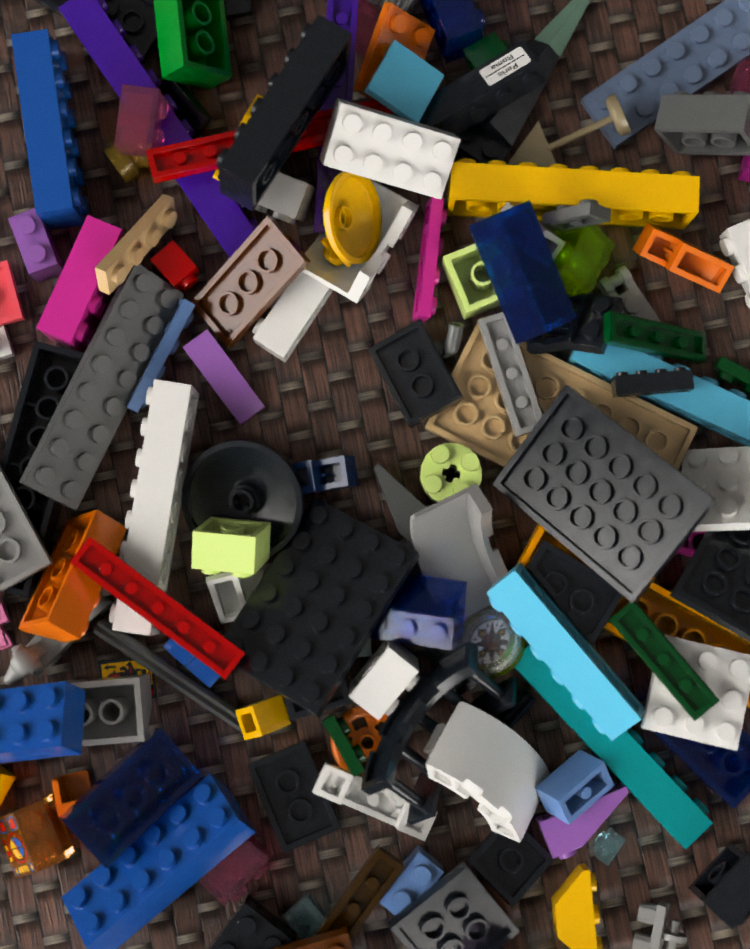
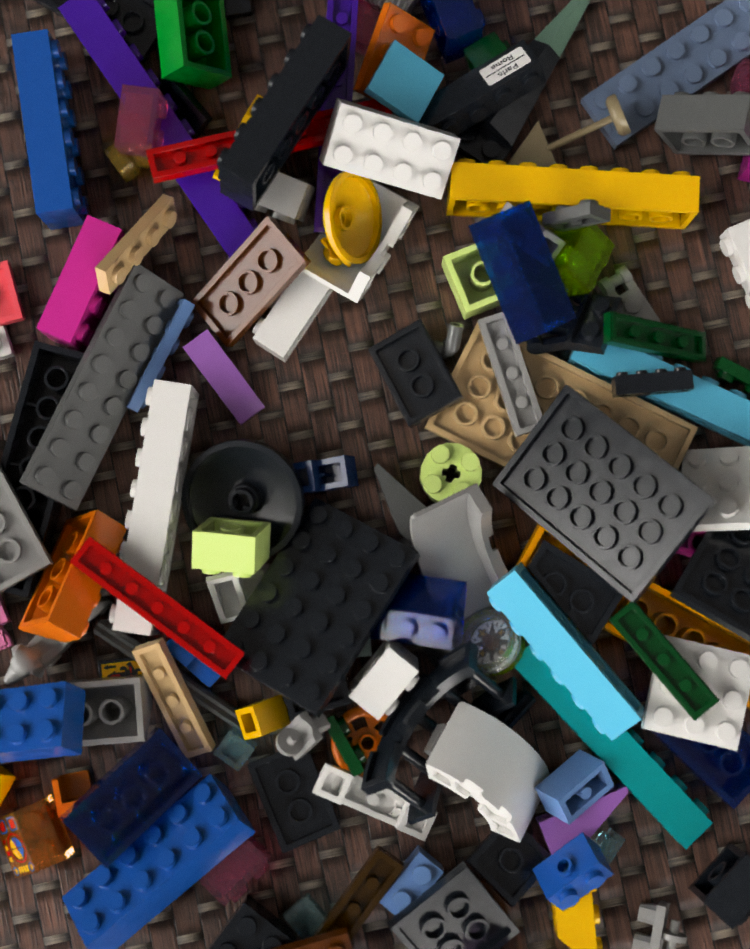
(36, 245): medium lavender brick -> none
(173, 698): none -> tan plate
(176, 267): red brick -> none
(235, 749): none -> clear light blue plate
(301, 735): none -> light grey hips
(430, 249): dark pink plate -> none
(572, 871): none -> blue brick
(683, 258): orange slope -> none

